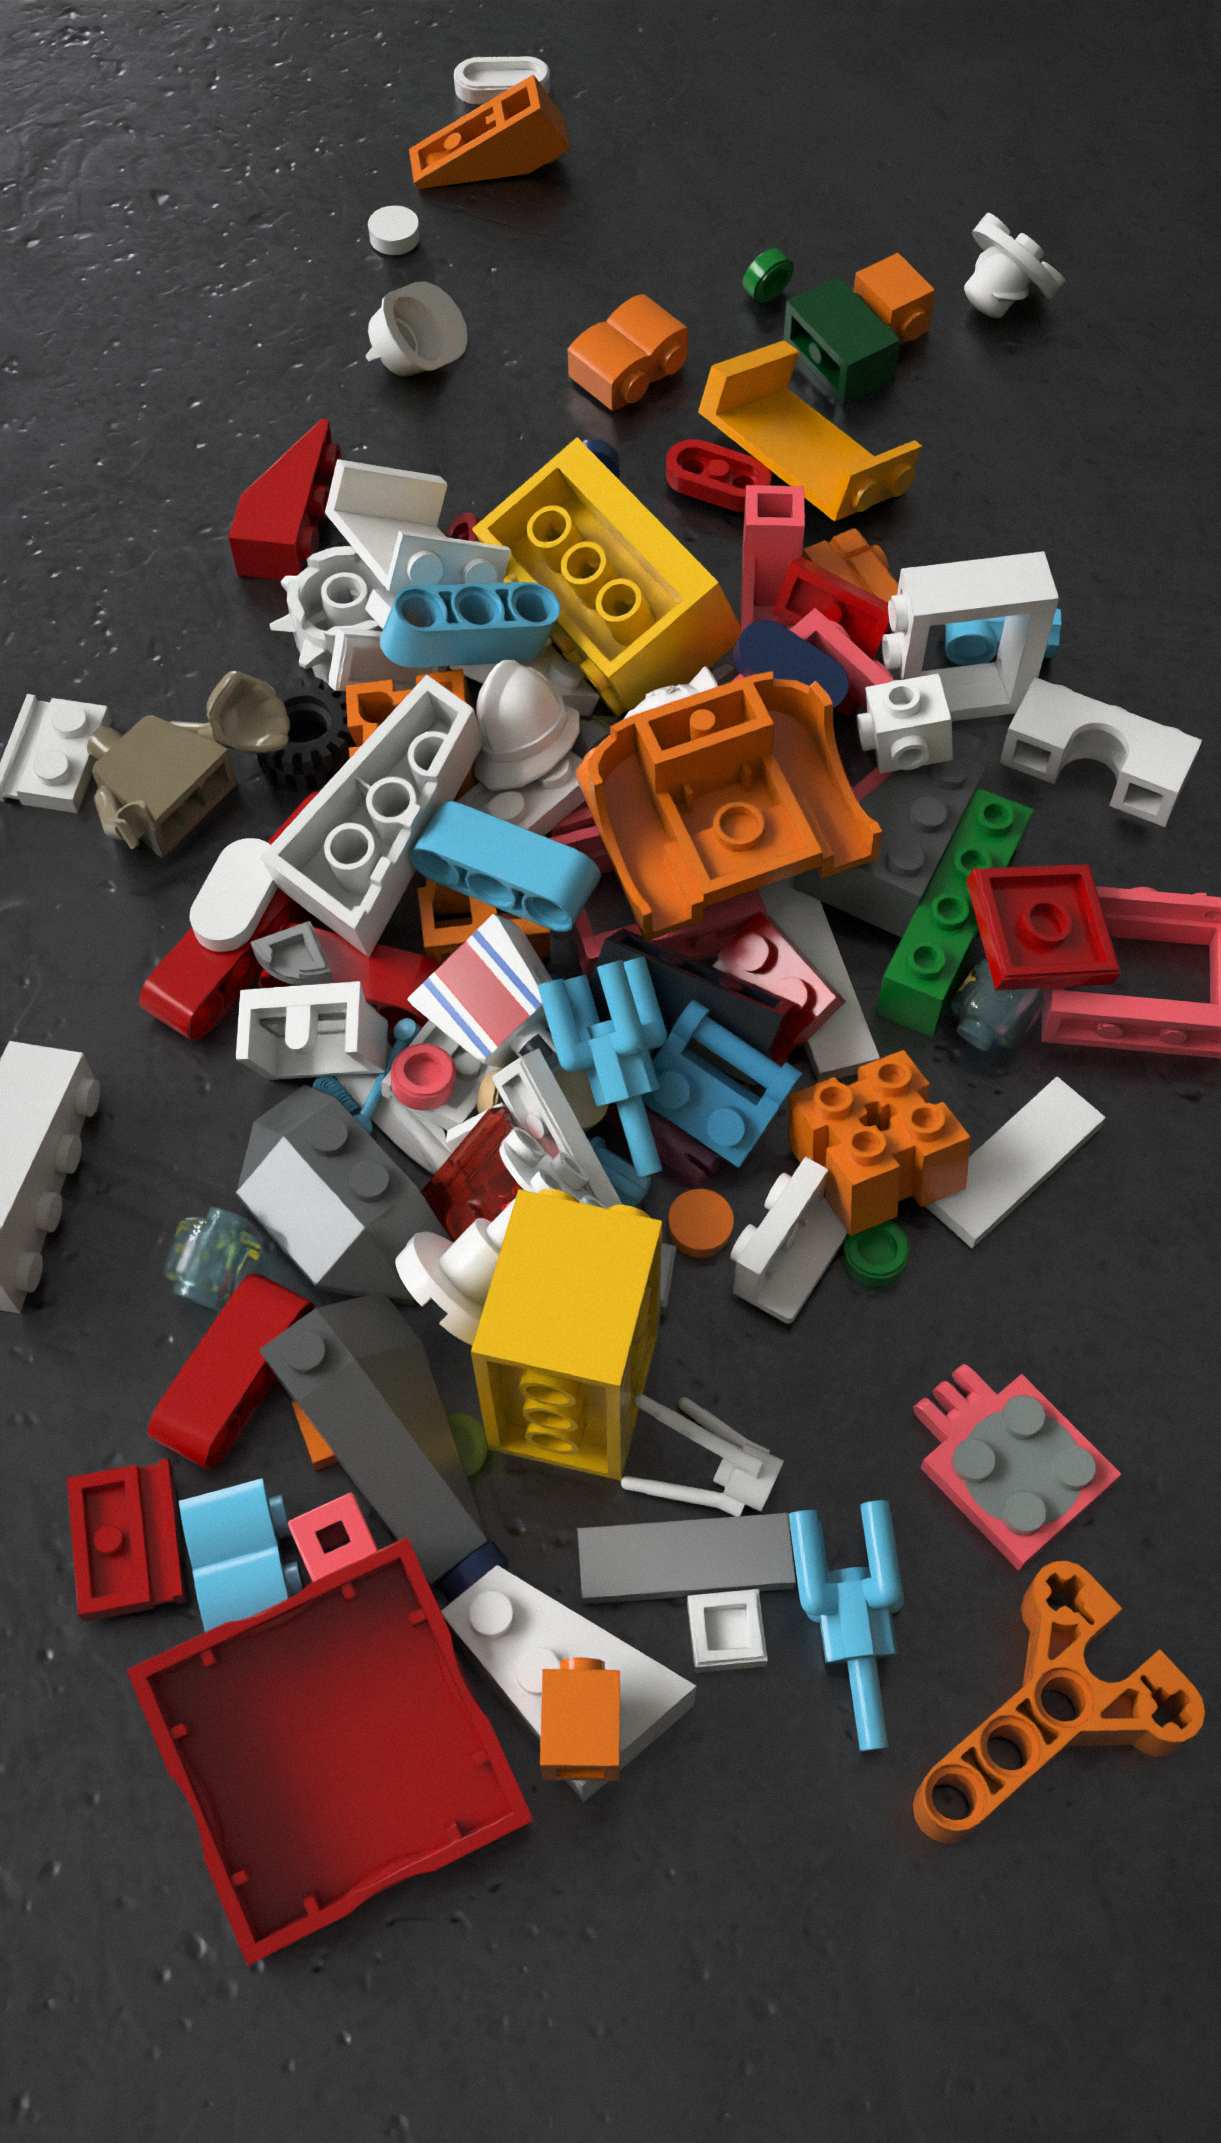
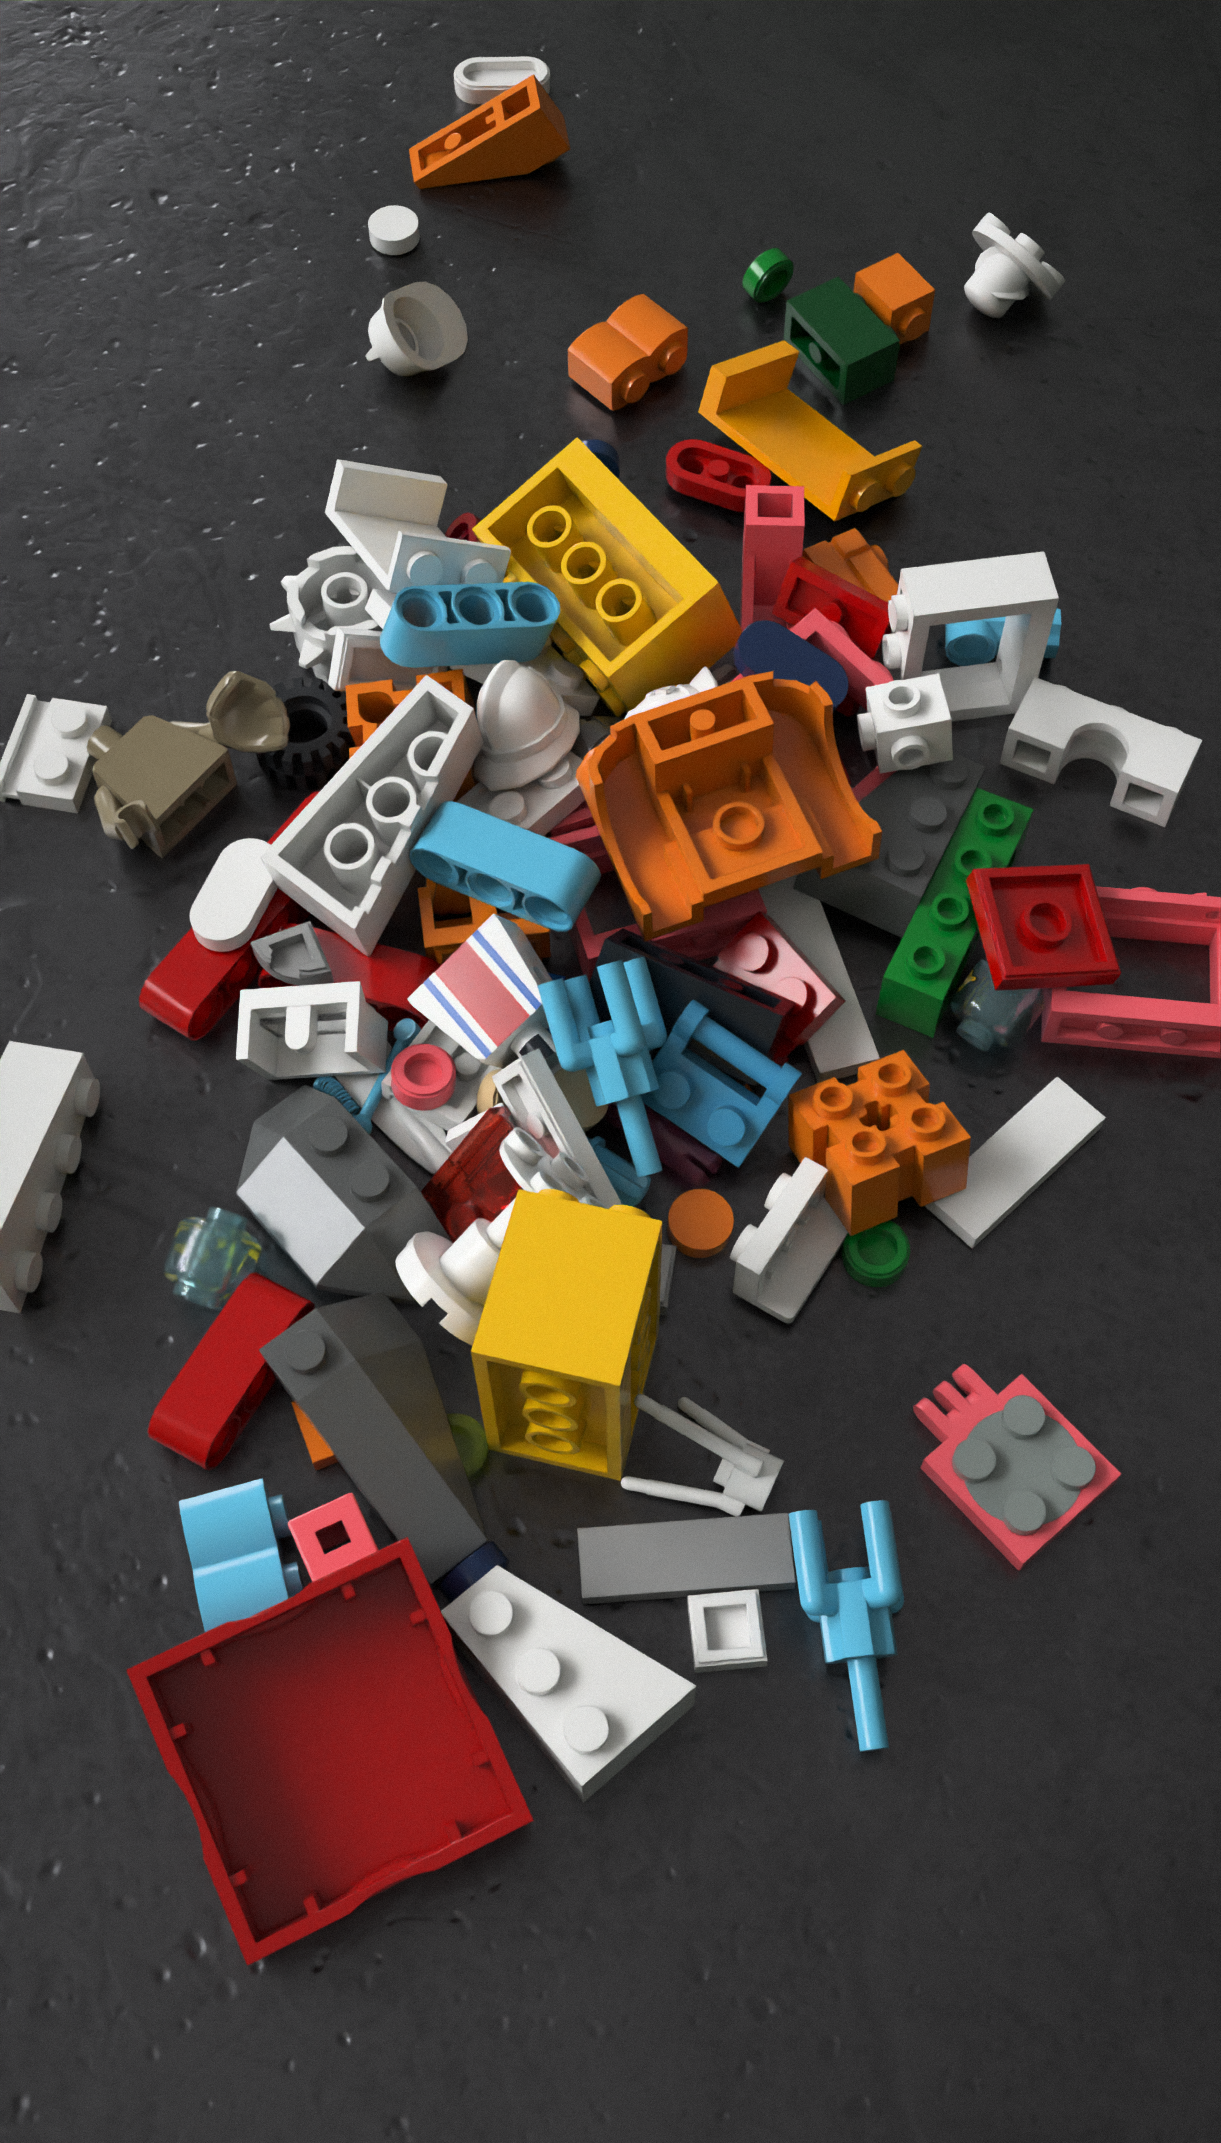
(126, 1540): red plate -> none
(282, 508): red slope -> none
(580, 1721): orange brick -> none
(1103, 1710): orange beam -> none

